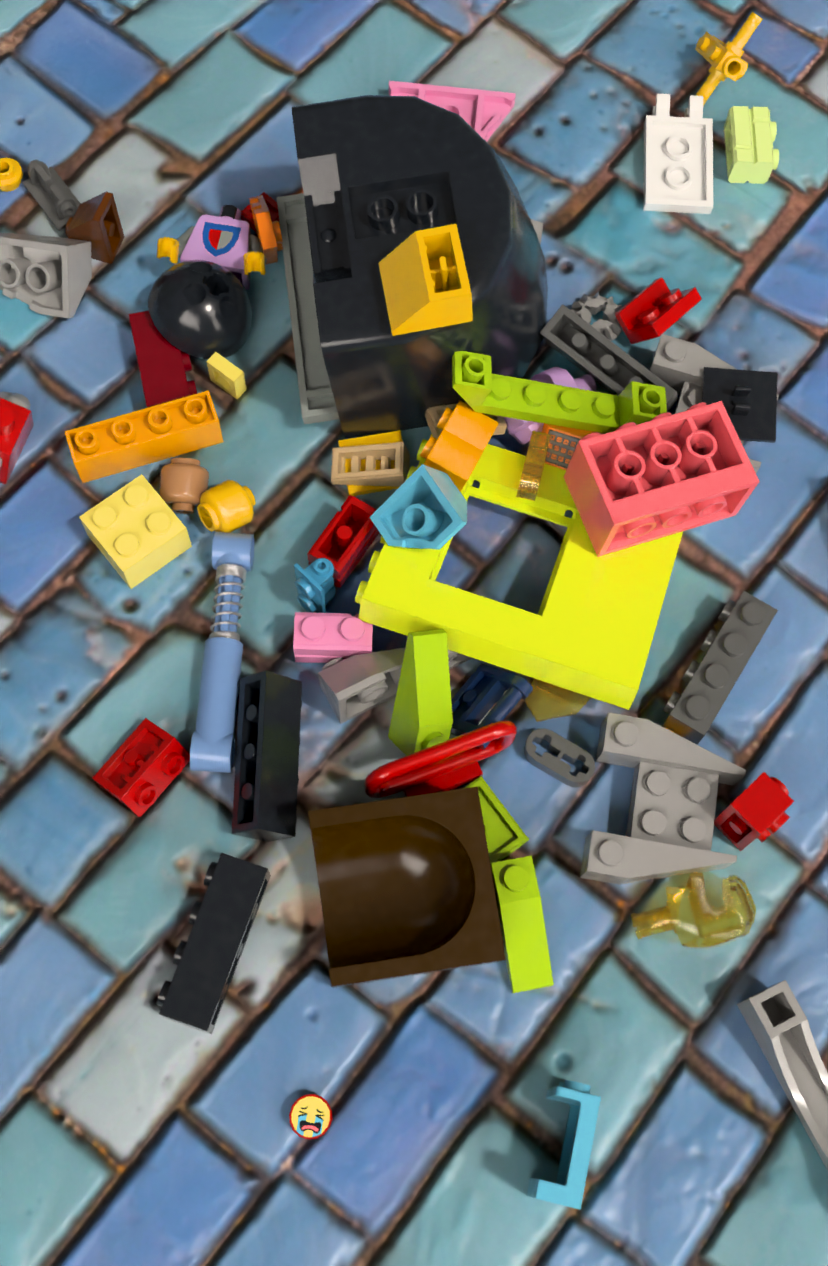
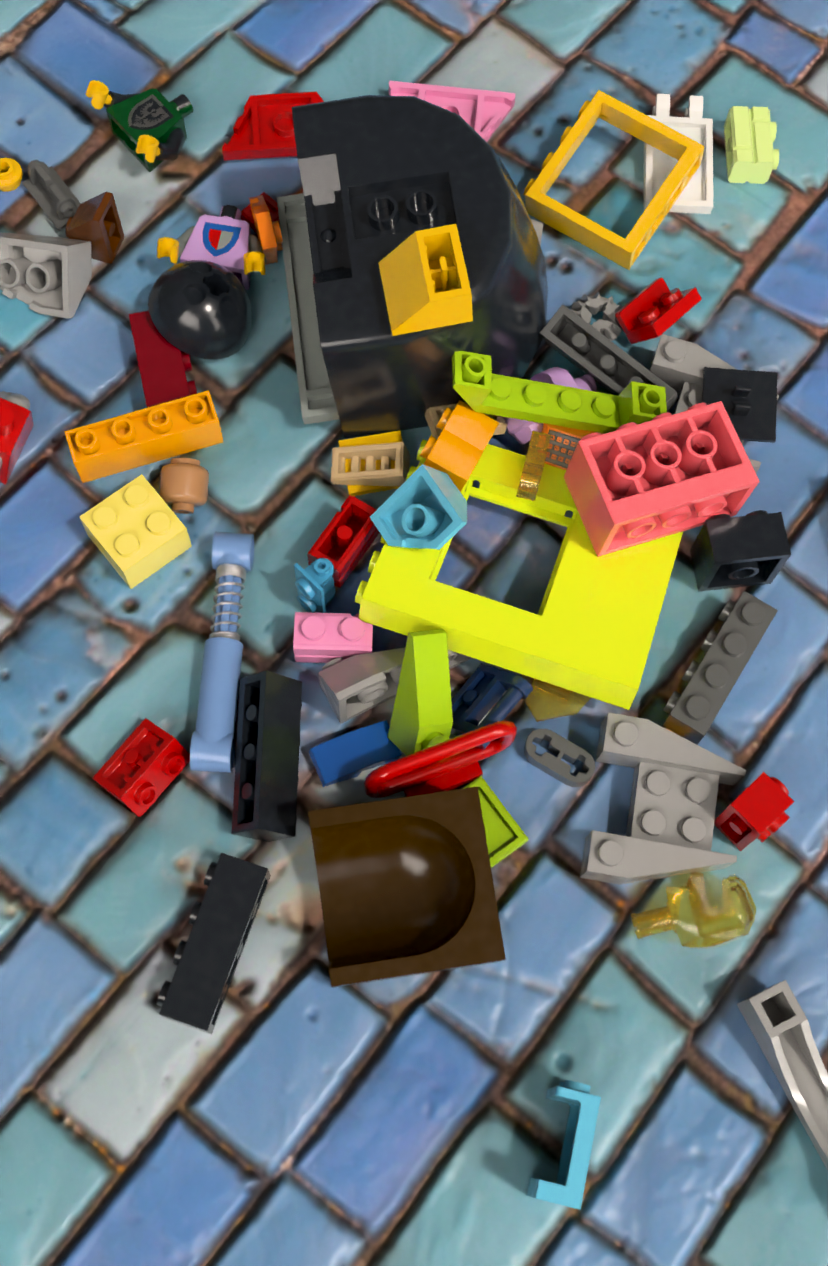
(144, 122): none -> torso
(226, 375): light yellow tile -> none
(226, 507): yellow head -> none
(267, 126): none -> red wing
(310, 1116): tile -> none
(353, 753): none -> blue slope
(522, 924): lime slope -> none
(587, 232): none -> yellow window
(723, 57): yellow piece -> none
(739, 550): none -> black brick

